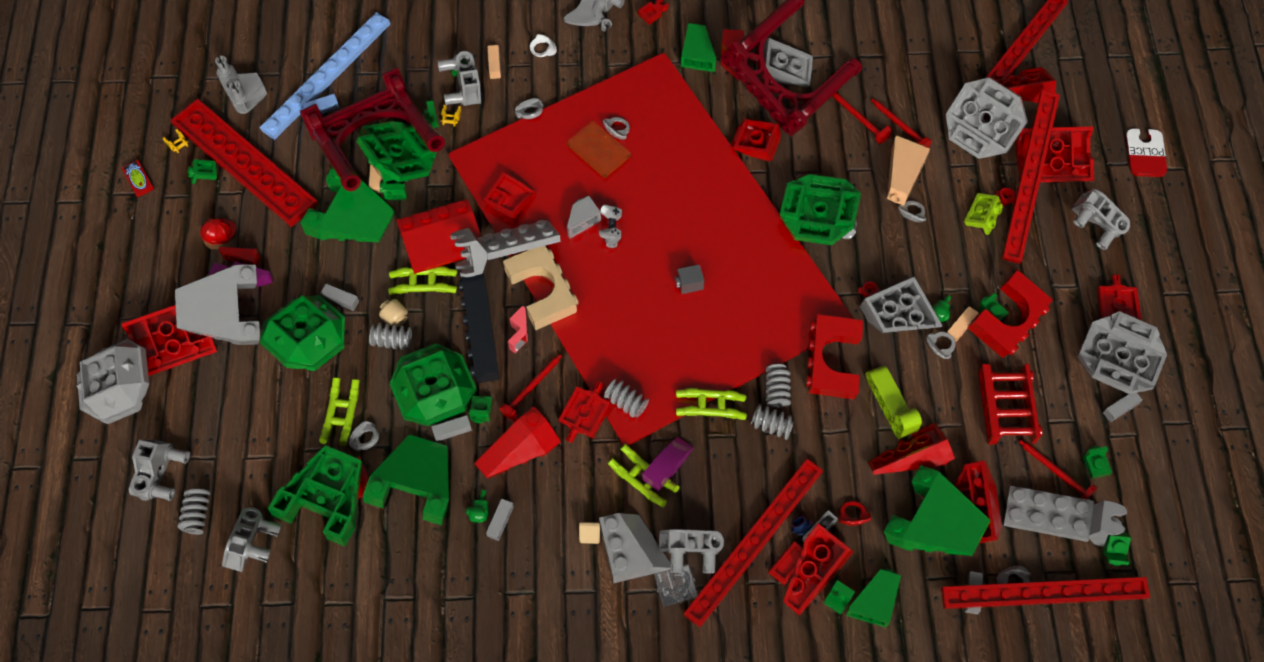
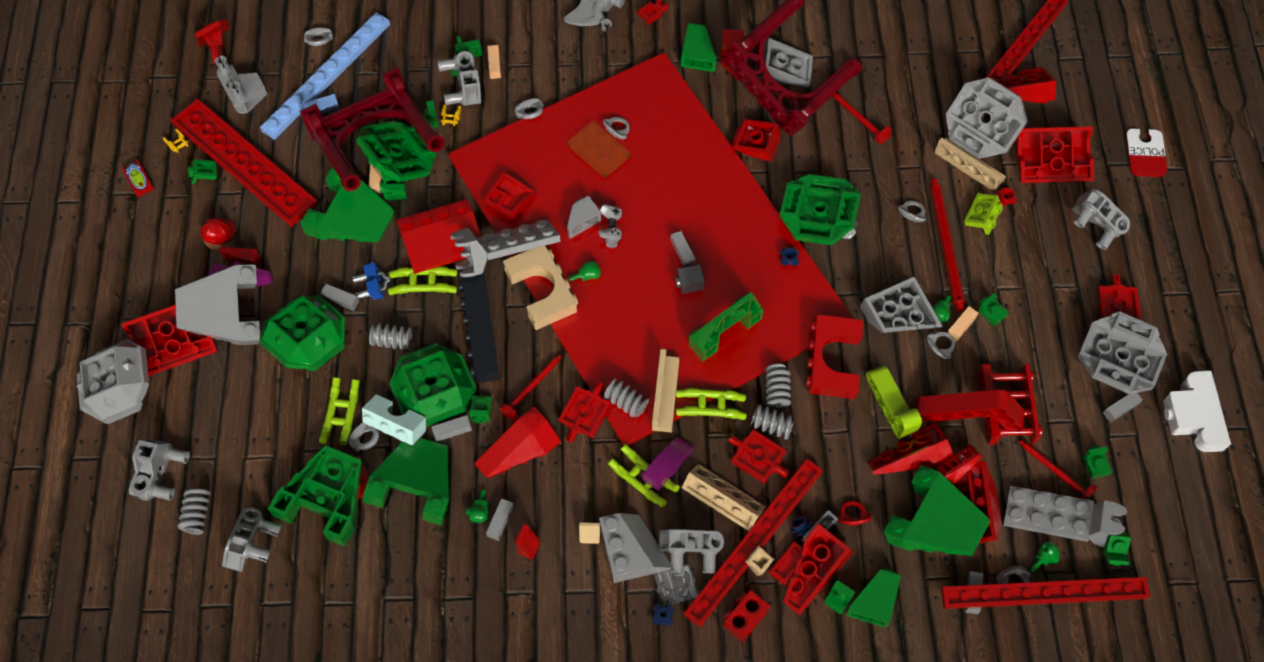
(211, 36): none -> red piece
(317, 32): none -> light grey piece
(374, 287): none -> blue piece
(393, 313): tan head -> none
(407, 427): none -> light aqua arch
(470, 46): none -> green bracket
(519, 324): coral slope -> none
(527, 542): none -> red slope
(551, 50): white piece -> none
(588, 271): none -> green piece
(665, 393): none -> tan fence
(667, 619): none -> dark blue plate
(682, 249): none -> light grey piece
(706, 340): none -> green wedge
(722, 497): none -> tan fence
(750, 618): none -> red brick
(758, 456): none -> red plate
(759, 561): none -> tan slope
(793, 253): none -> dark blue plate
(868, 286): red plate -> none
(905, 167): light nougat slope -> none
(926, 142): red piece -> none
(947, 245): none -> red piece
(959, 464): none -> red slope
(969, 164): none -> tan fence
(973, 405): none -> red beam
(1030, 177): red plate -> none
(1032, 304): red arch -> none
(1046, 555): none -> green piece
(1198, 412): none -> white brick

